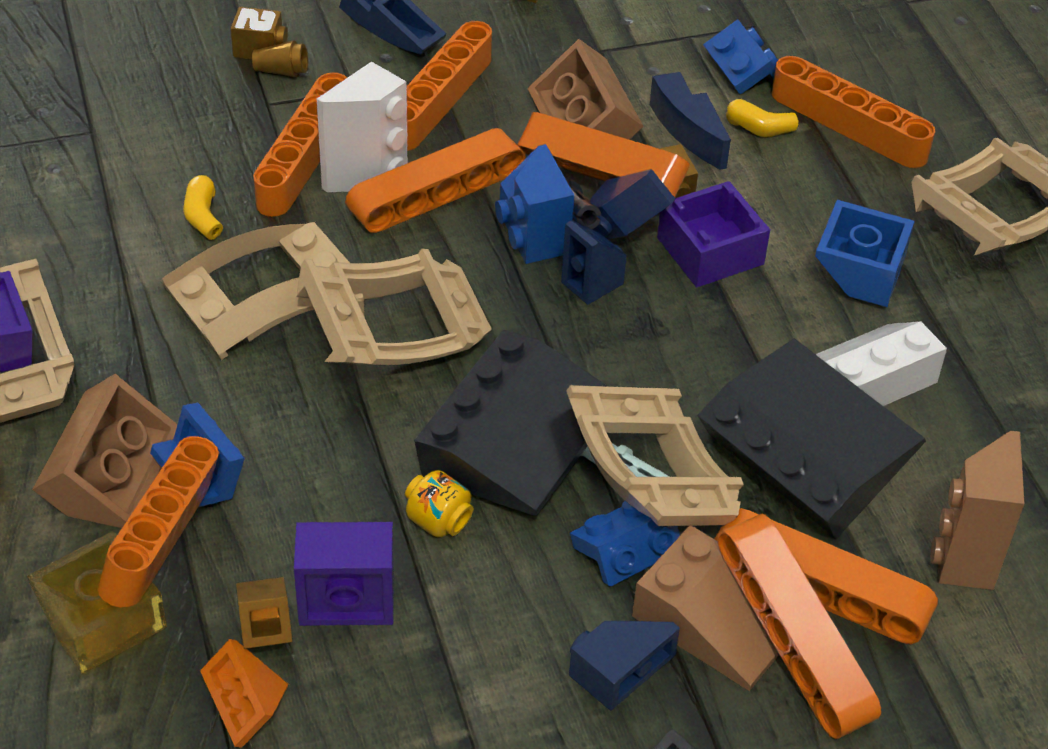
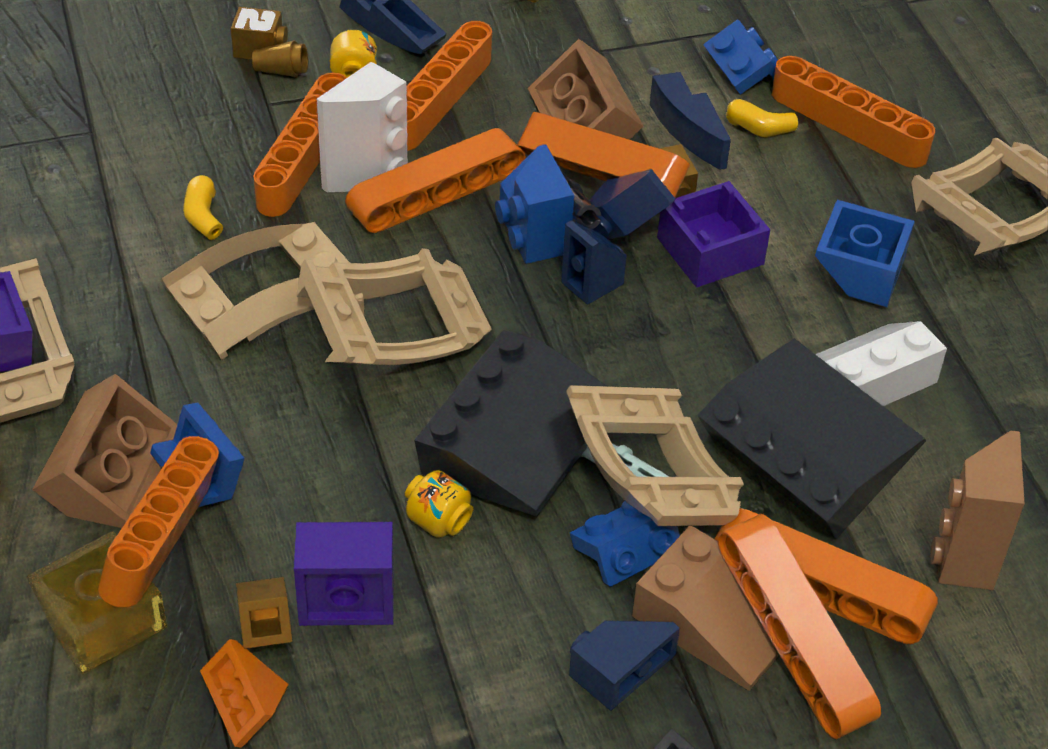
(351, 52): none -> yellow head

